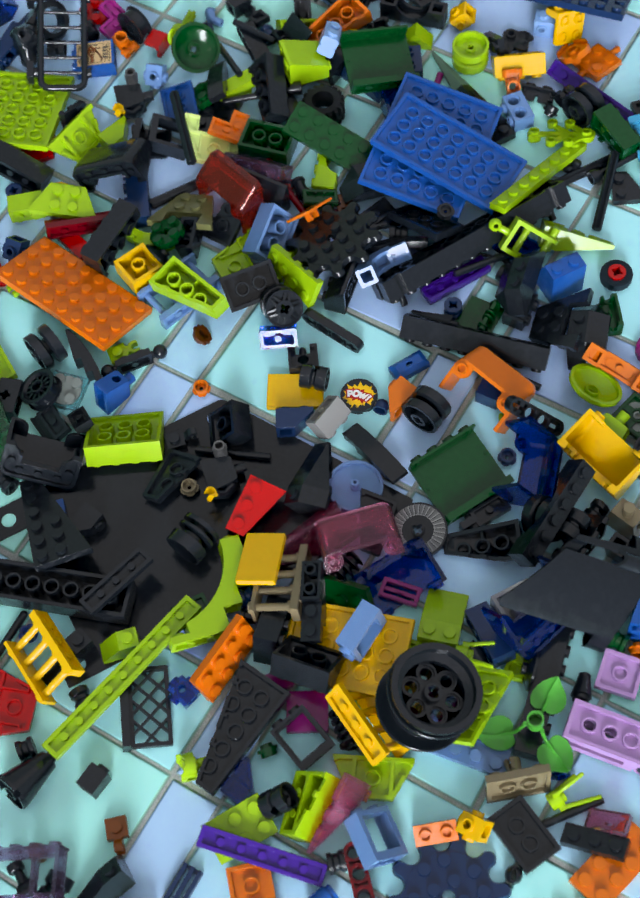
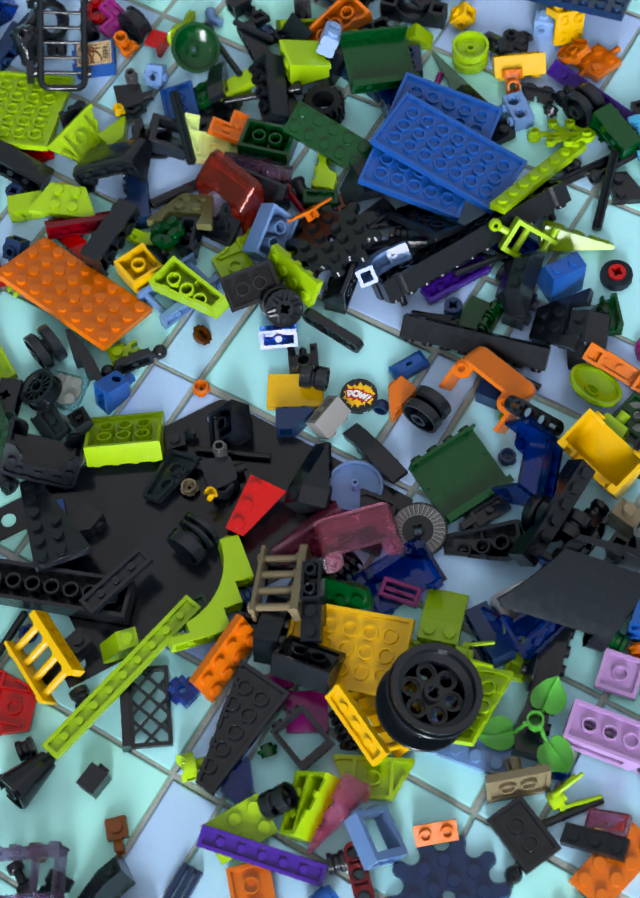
(260, 559): yellow tile -> none
(360, 631): medium blue window -> none
(442, 207): black plate -> none
(474, 826): yellow brick -> none
(582, 687): black cone -> none

